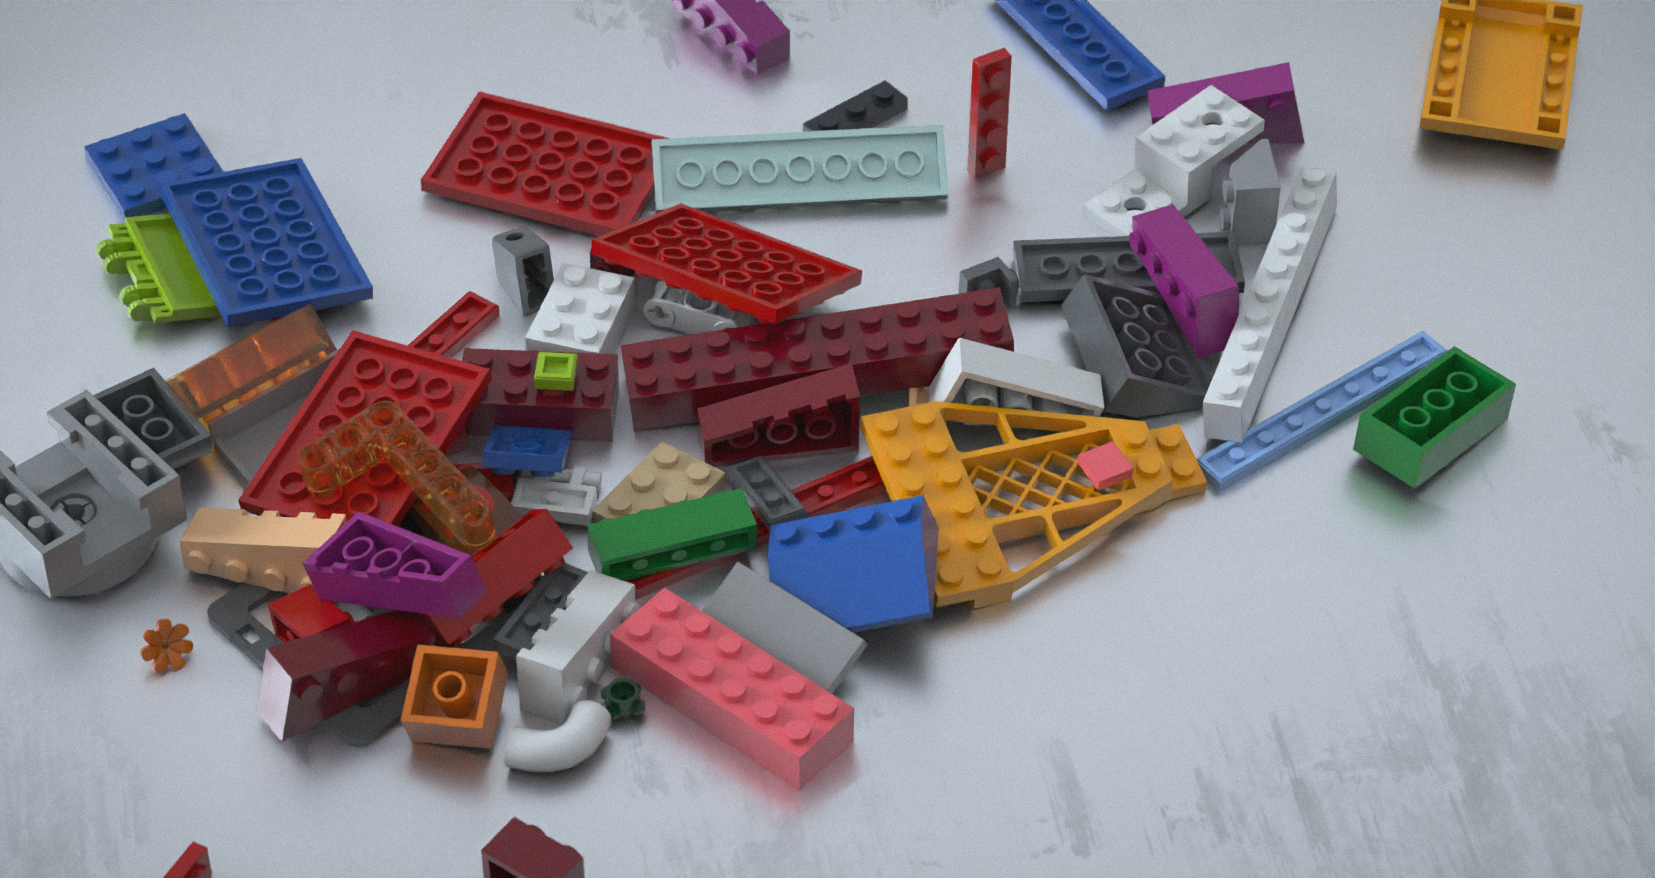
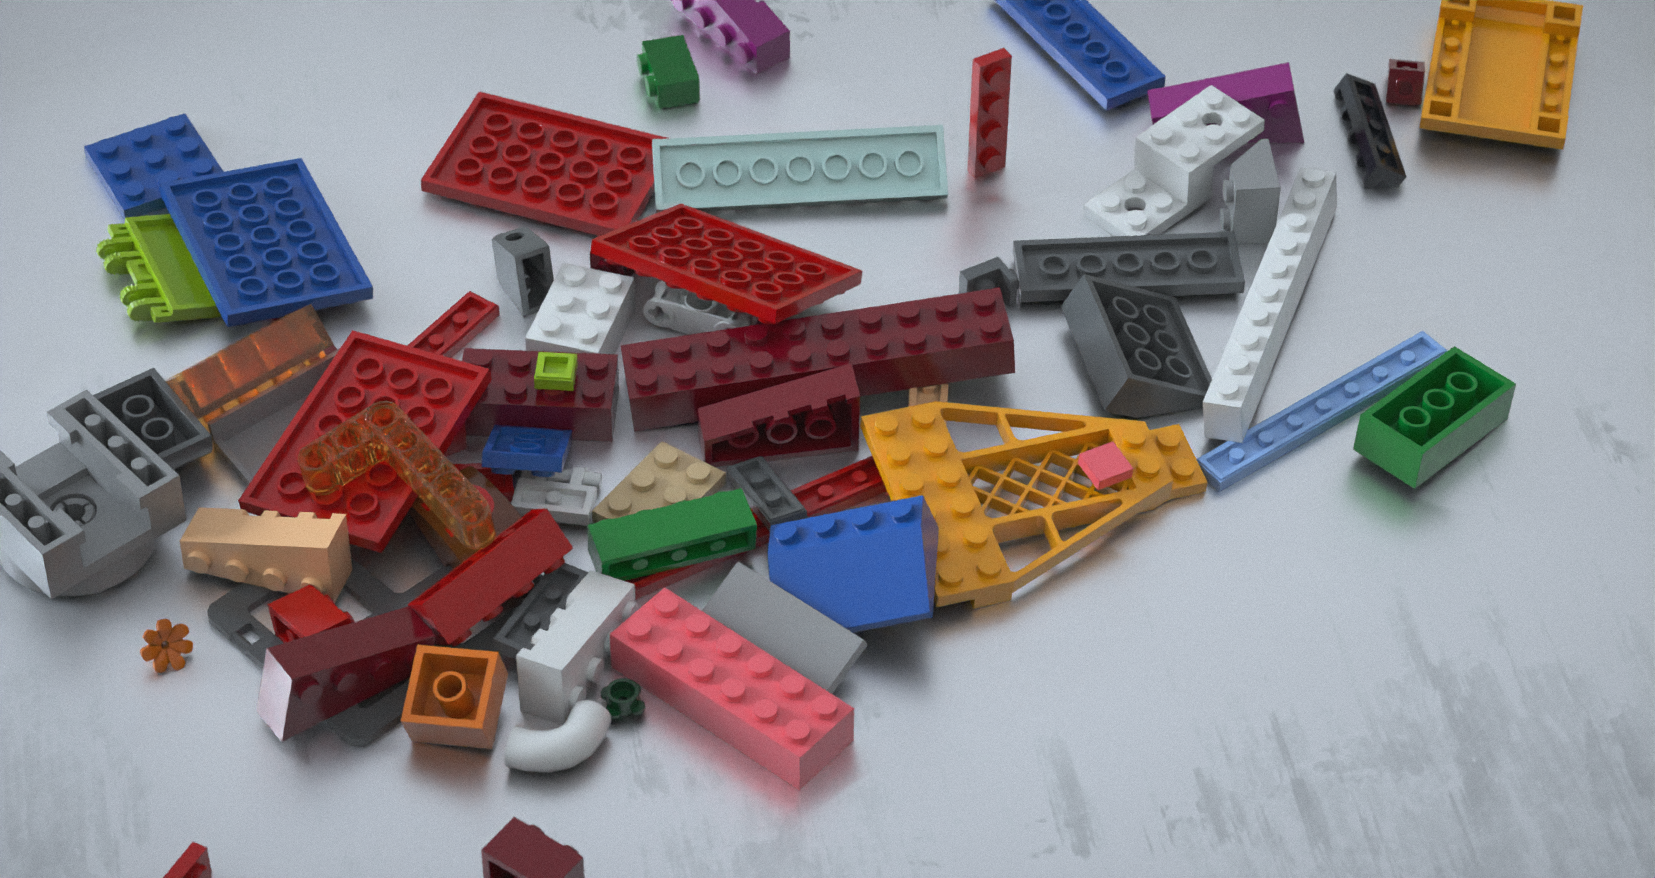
(394, 570): magenta wedge -> none
(669, 71): none -> green brick
(862, 110): black plate -> none
(1012, 380): white wedge -> none
(1188, 278): magenta wedge -> none
(1370, 131): none -> black hinge
(1405, 82): none -> dark red bracket

